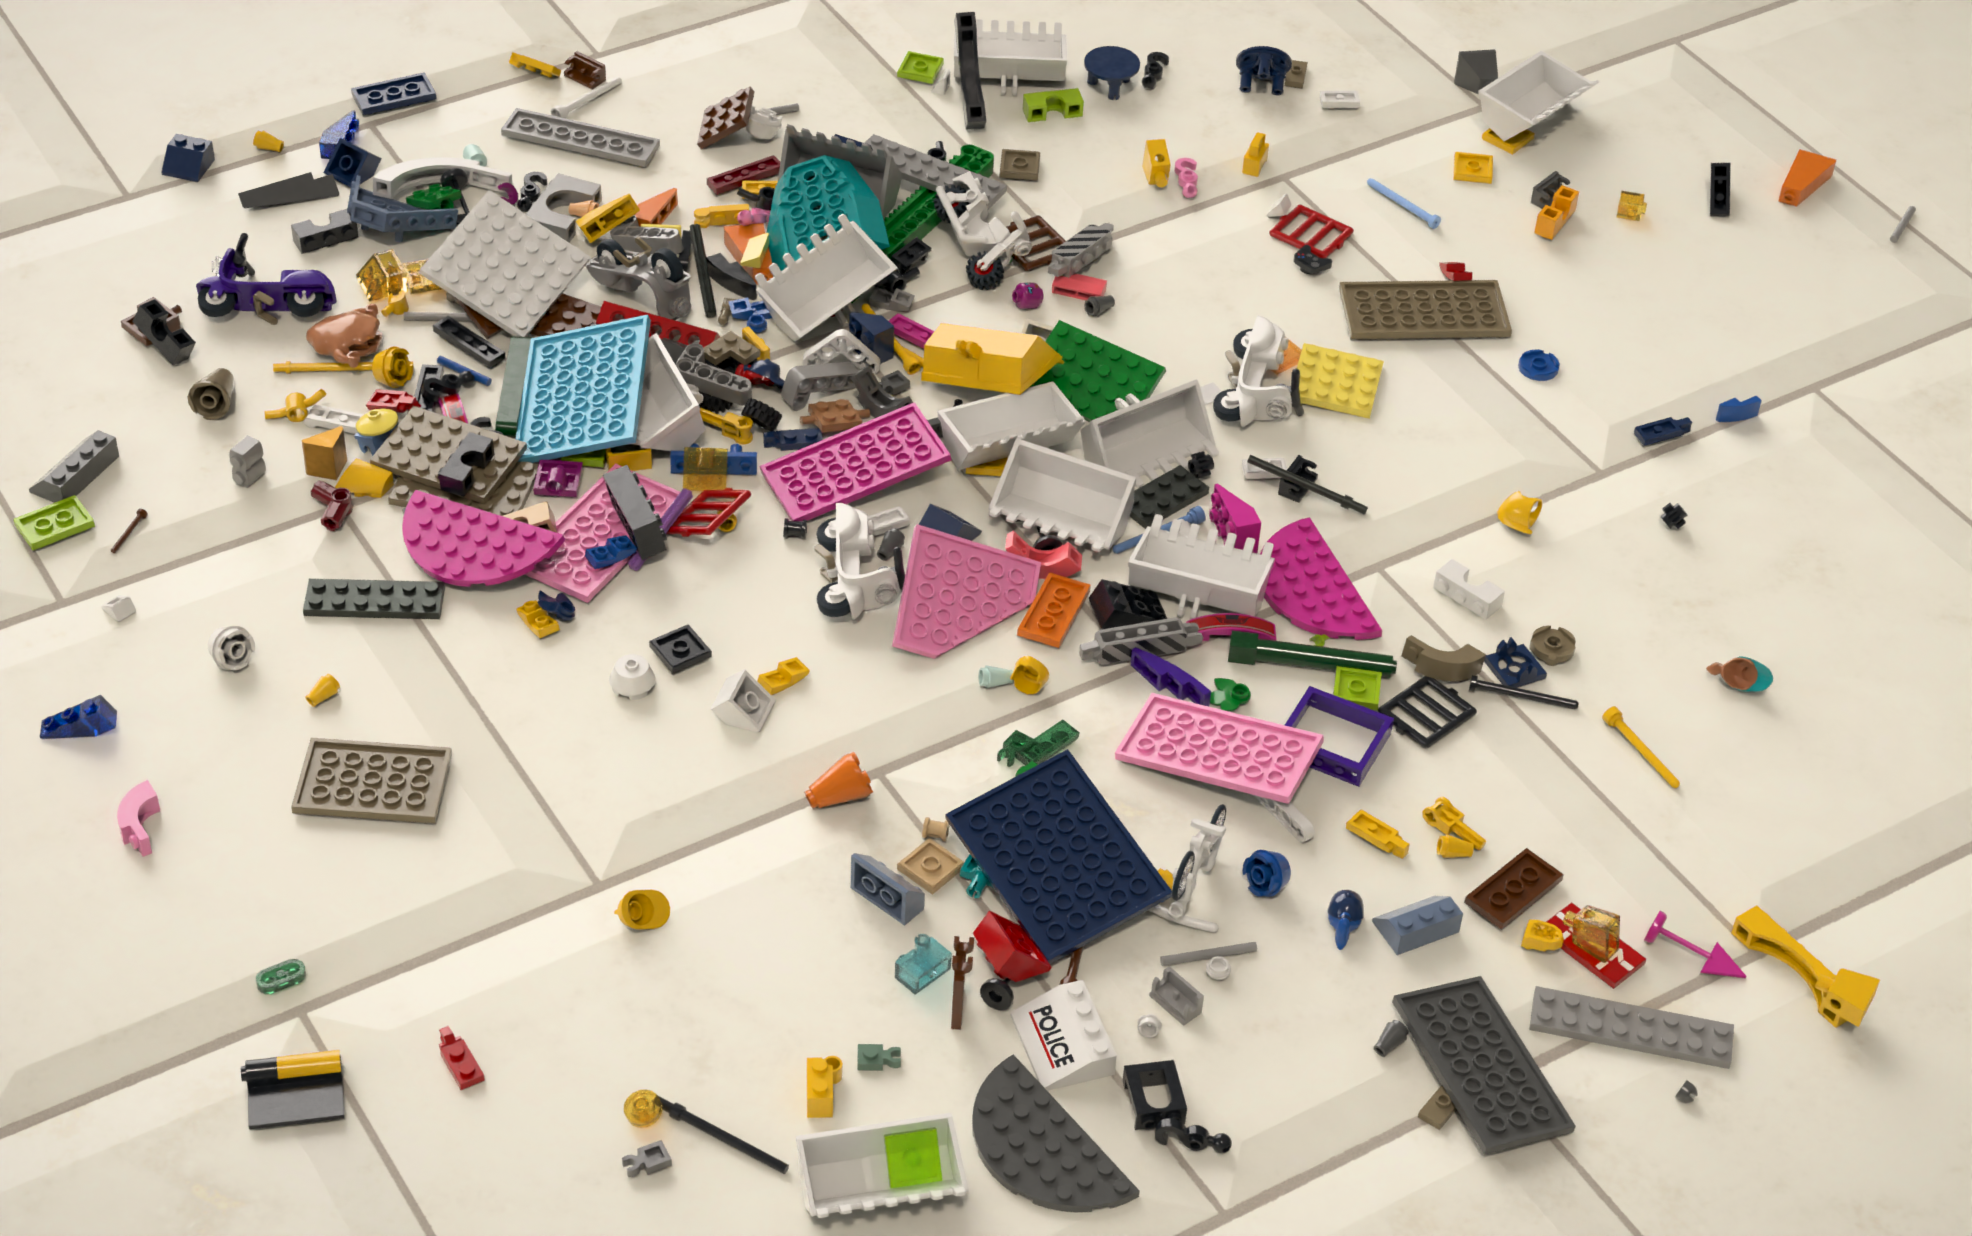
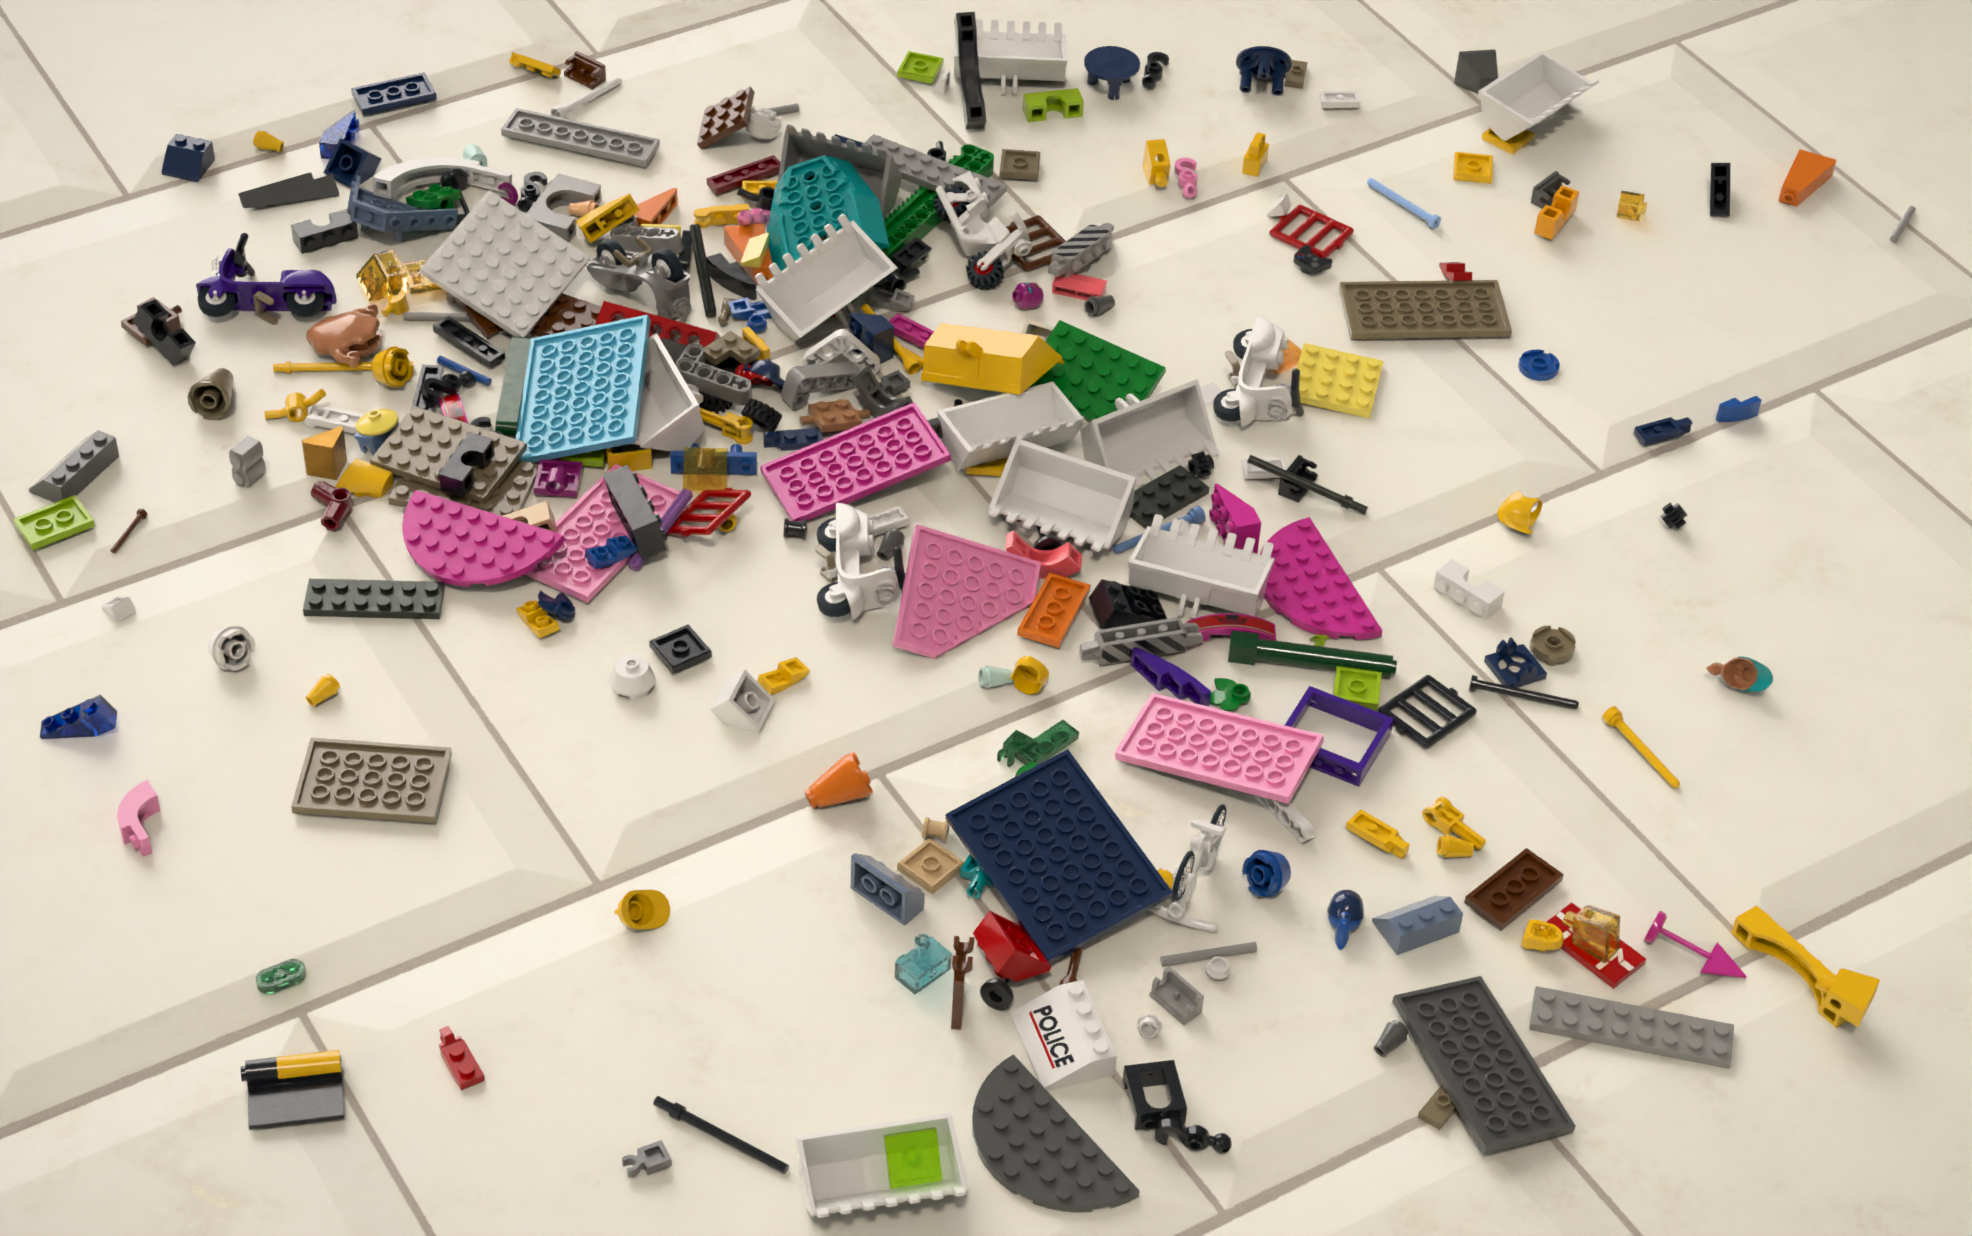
(394, 400): red hinge -> none
(642, 1108): clear yellow plate -> none
(820, 1081): yellow hinge -> none
(873, 1057): sand green plate -> none
(948, 522): dark blue slope -> none
(1443, 665): dark tan arch -> none
(1686, 1089): dark grey hinge -> none

